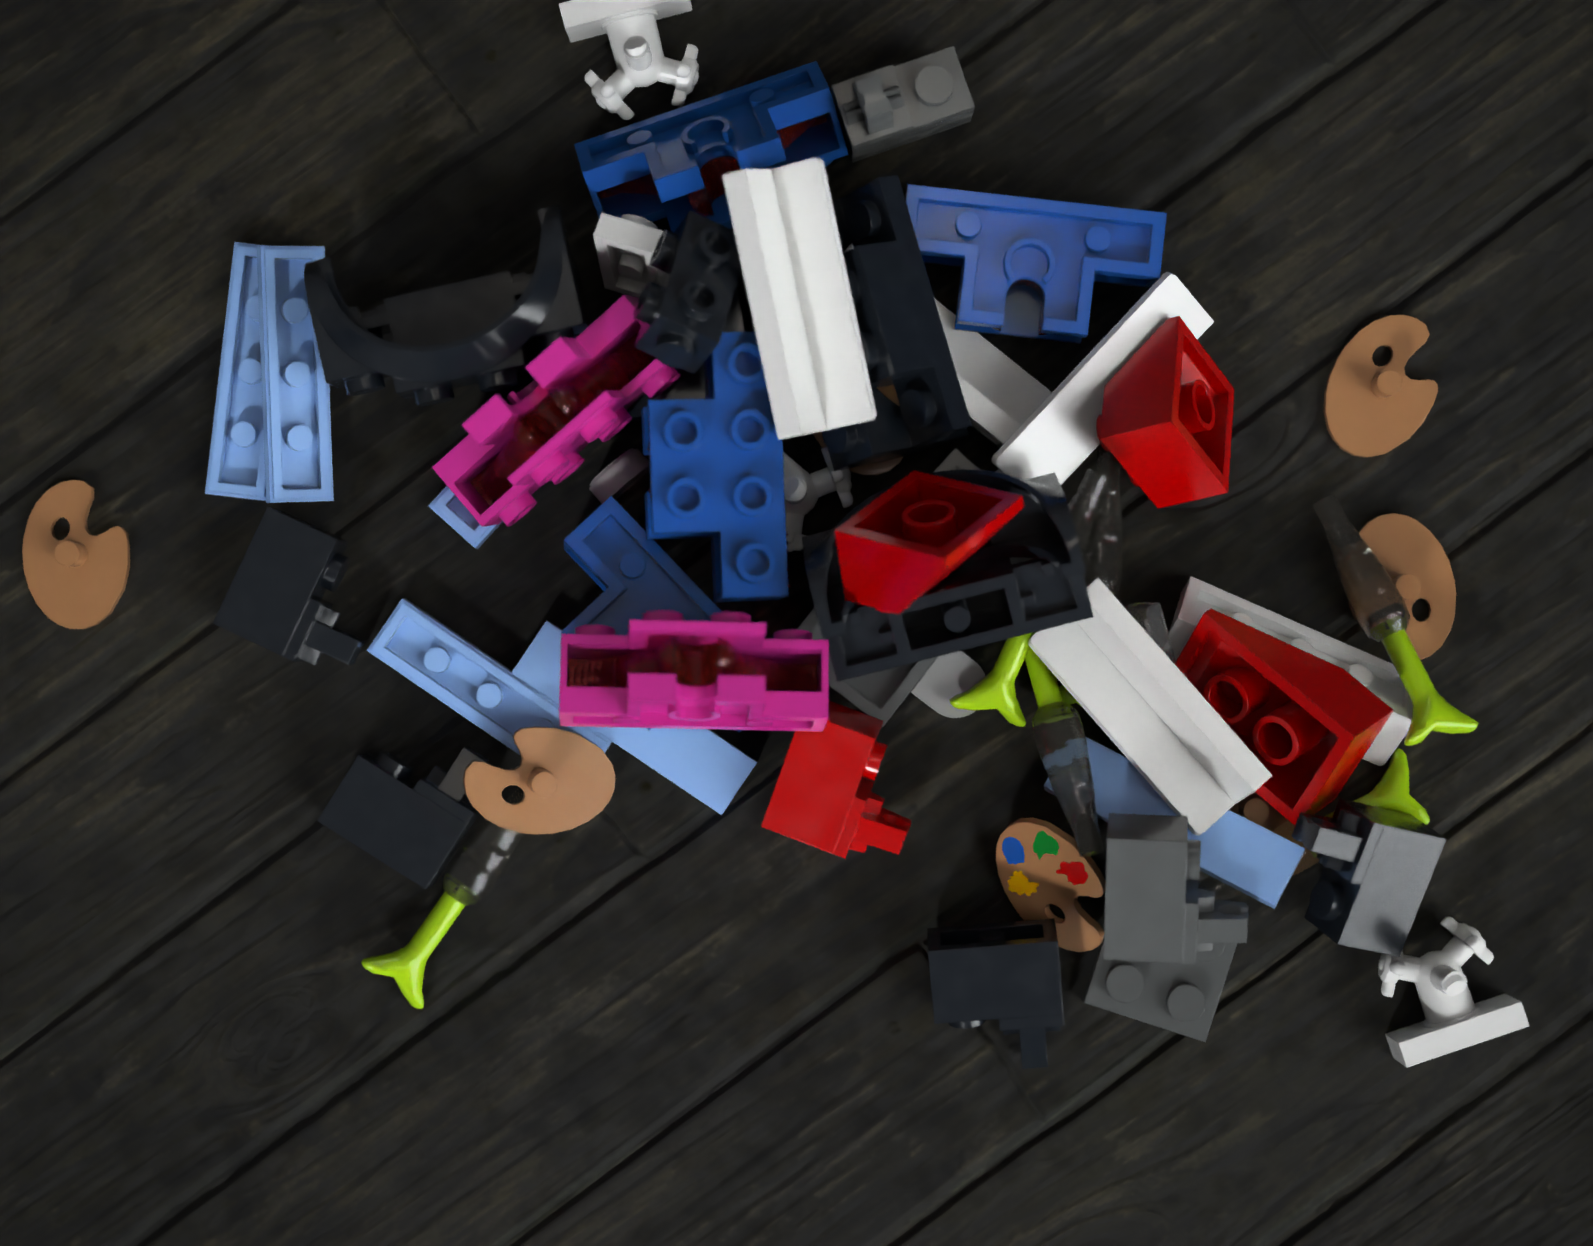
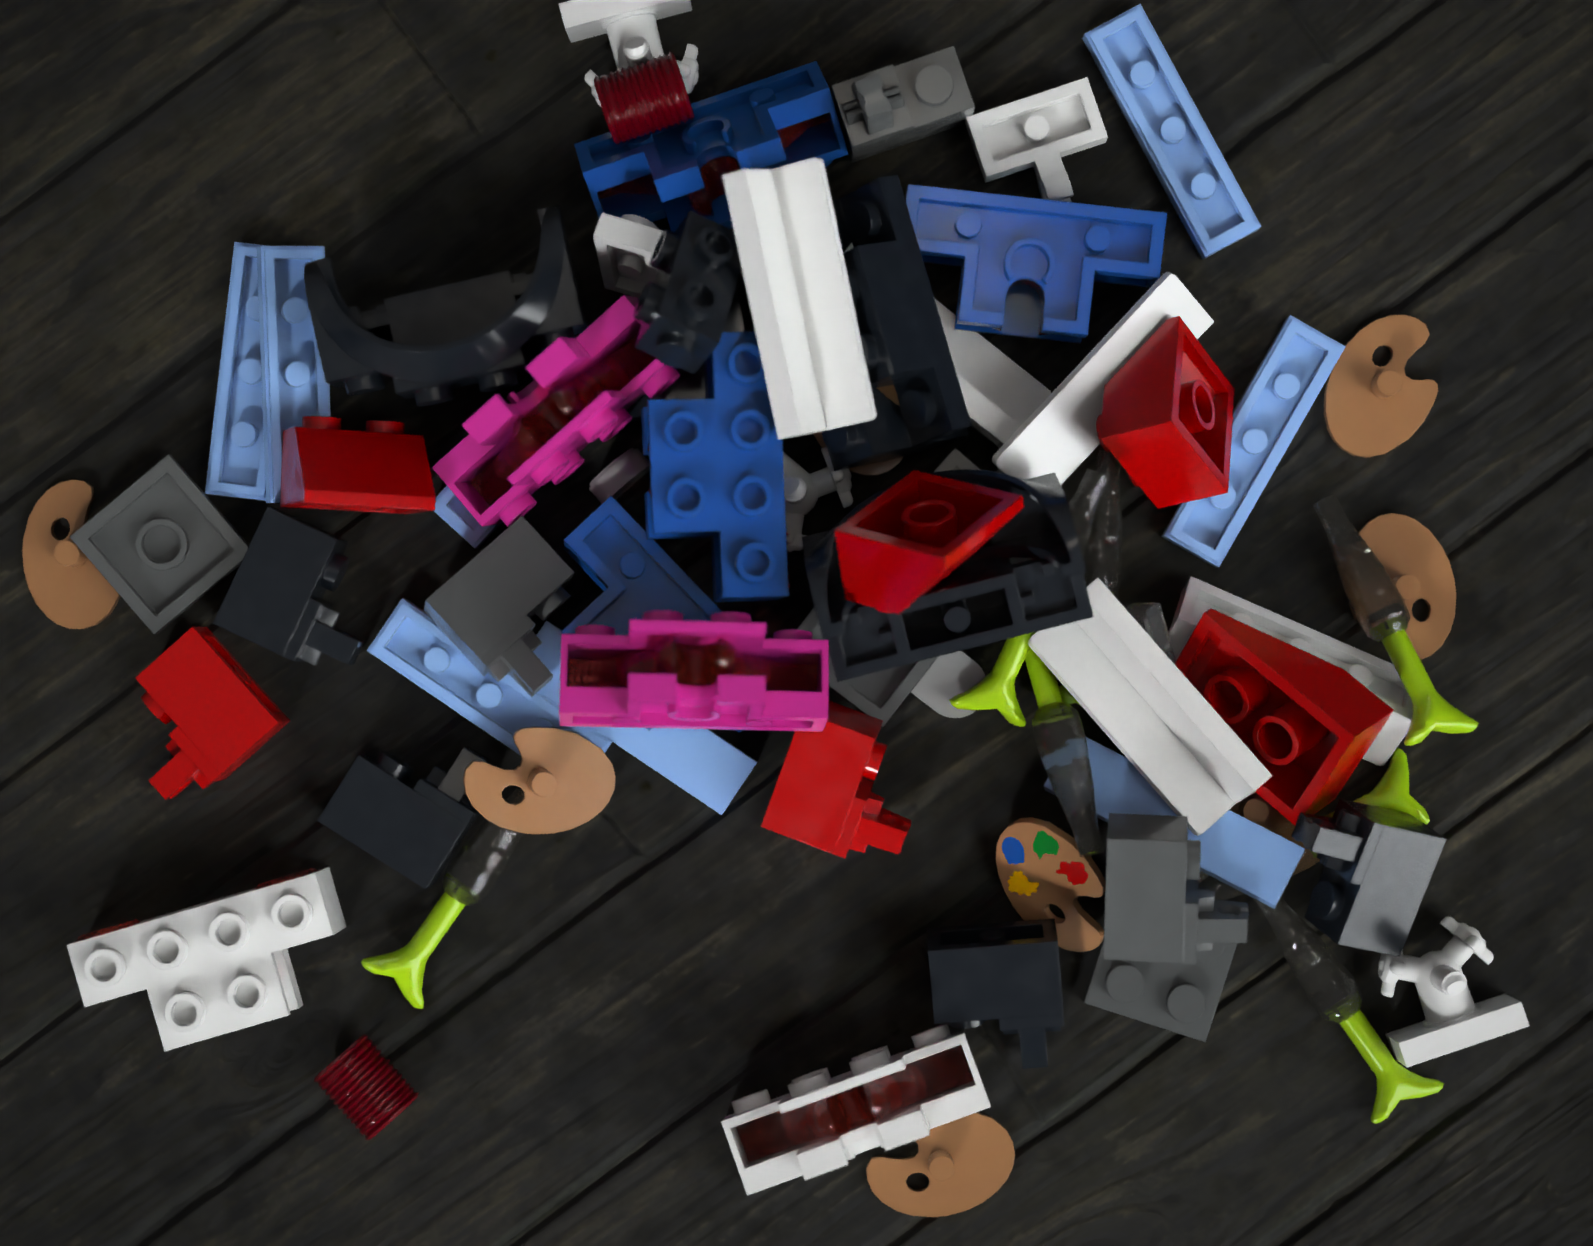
(162, 544): none -> dark grey plate
(214, 961): none -> white piece
(216, 710): none -> red hinge
(355, 469): none -> red slope
(366, 1087): none -> dark red piece
(491, 604): none -> dark grey hinge
(643, 98): none -> dark red piece
(873, 1105): none -> white piece
(963, 1163): none -> medium nougat piece
(1037, 135): none -> white plate
(1171, 131): none -> light blue tile
(1261, 433): none -> light blue tile
(1339, 999): none -> piece

